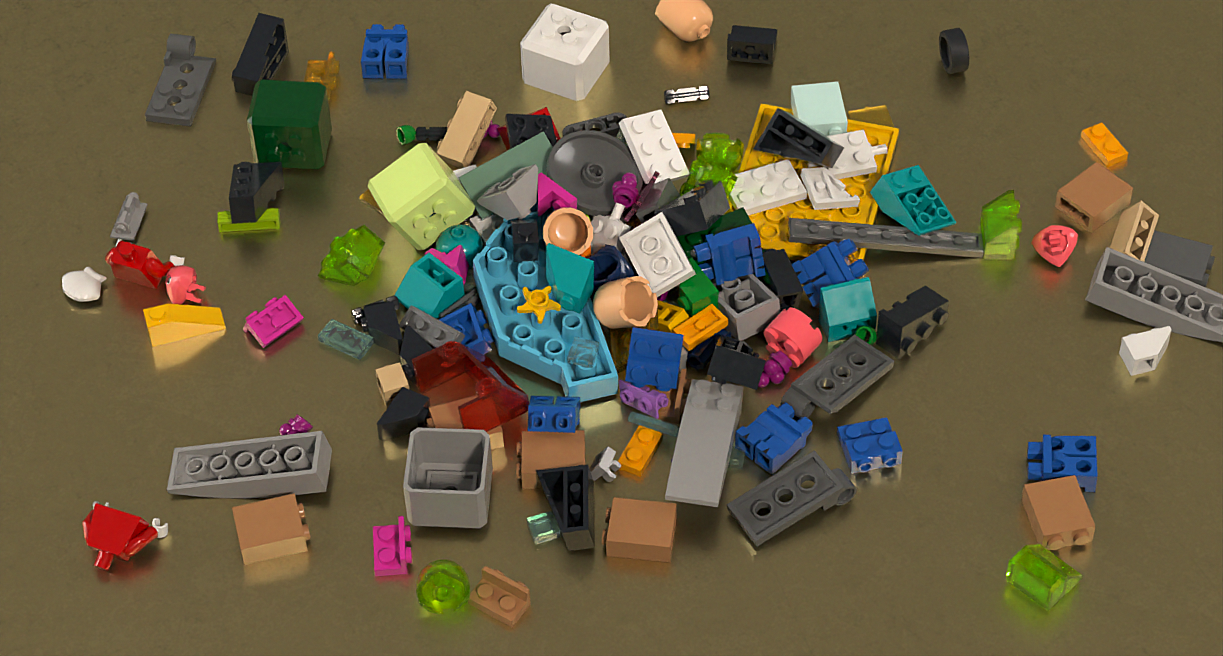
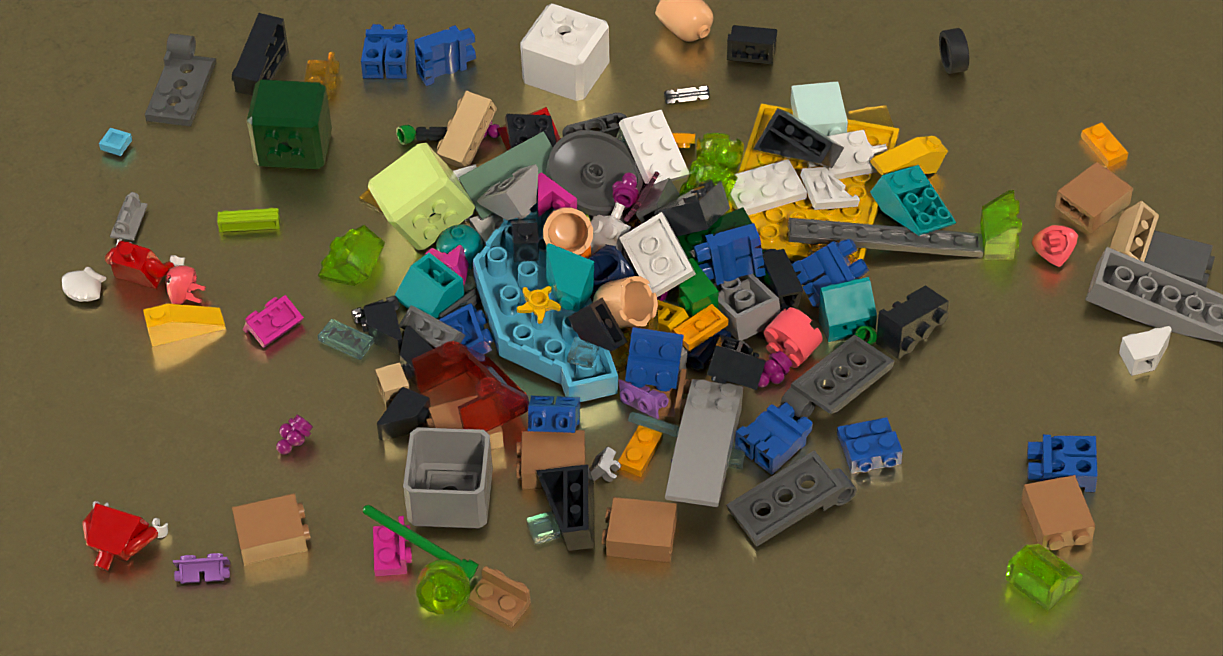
(115, 141): none -> medium azure plate
(191, 567): none -> medium lavender hinge
(252, 189): black wedge -> none
(253, 467): light grey slope -> none
(443, 53): none -> blue hips
(469, 566): none -> green piece
(598, 326): none -> black slope
(920, 151): none -> yellow slope

